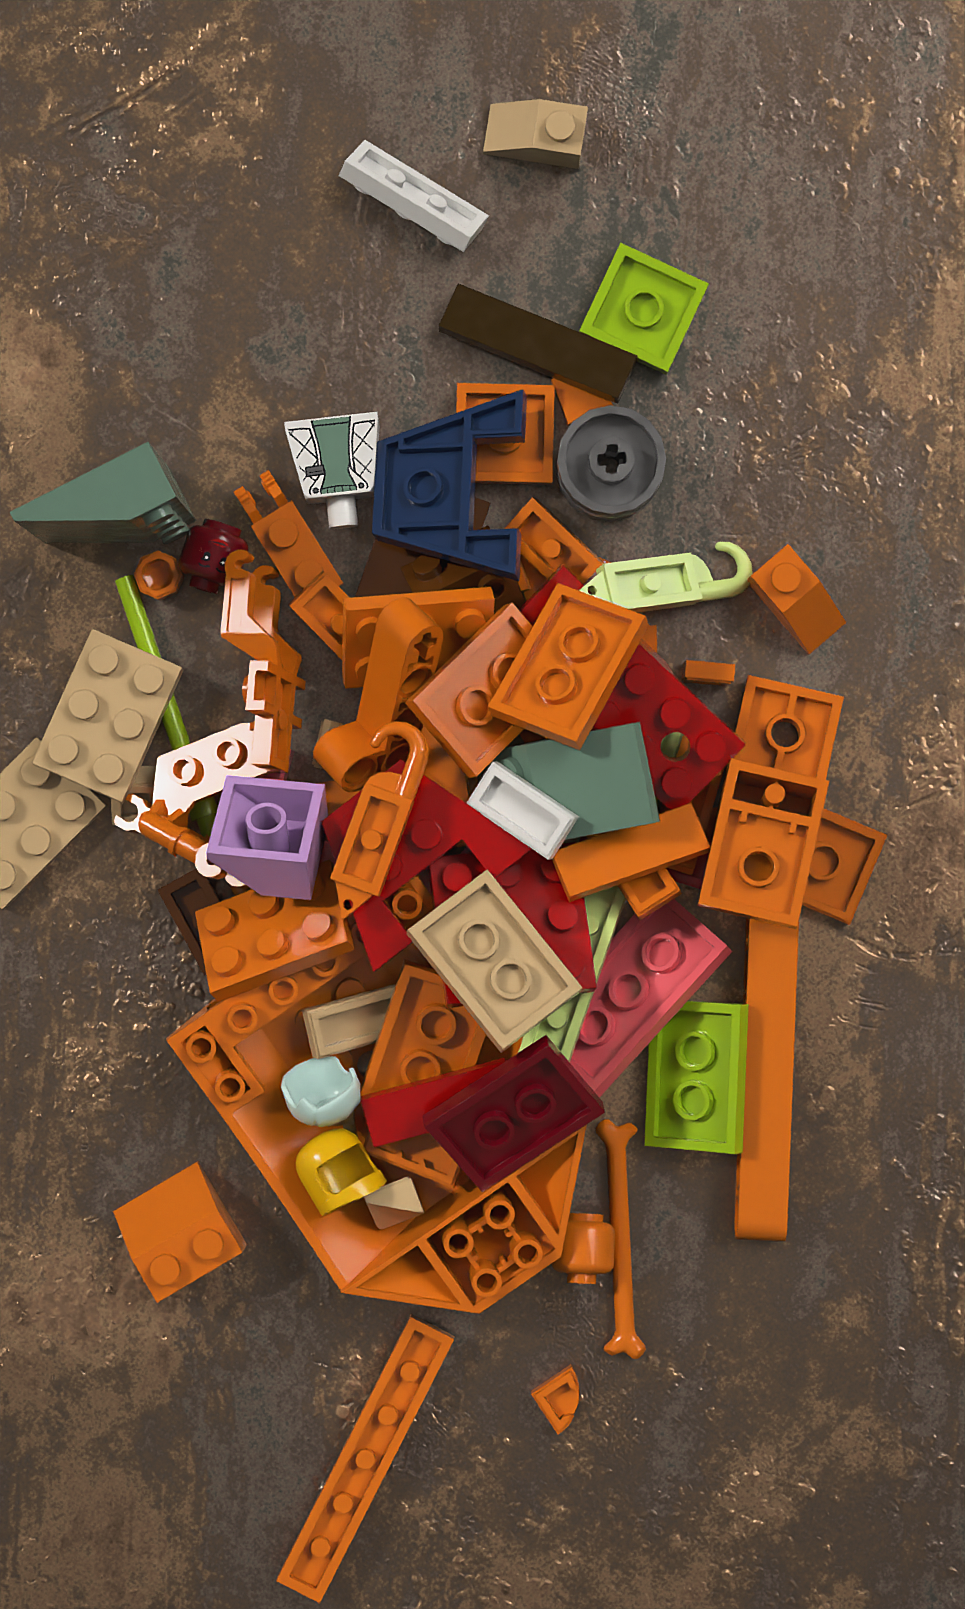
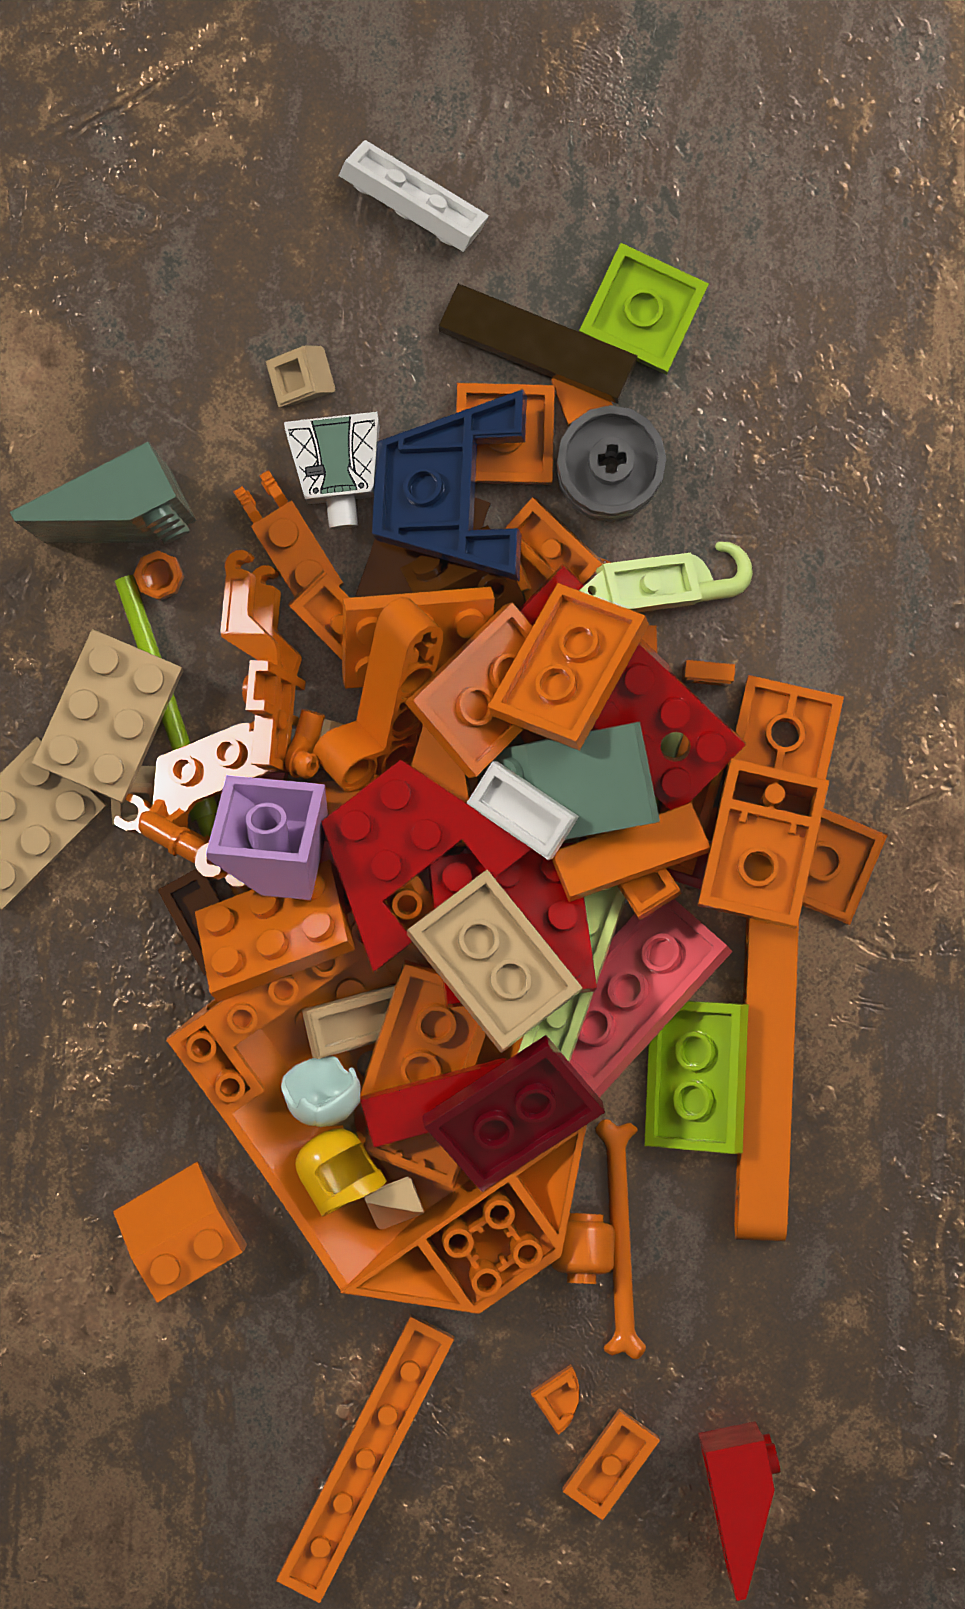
(206, 553): dark red head -> none
(299, 757): none -> orange arm
(300, 375): none -> tan slope
(379, 822): orange plate -> none
(537, 131): tan slope -> none
(611, 1464): none -> orange plate
(742, 1488): none -> red slope
(797, 599): orange slope -> none

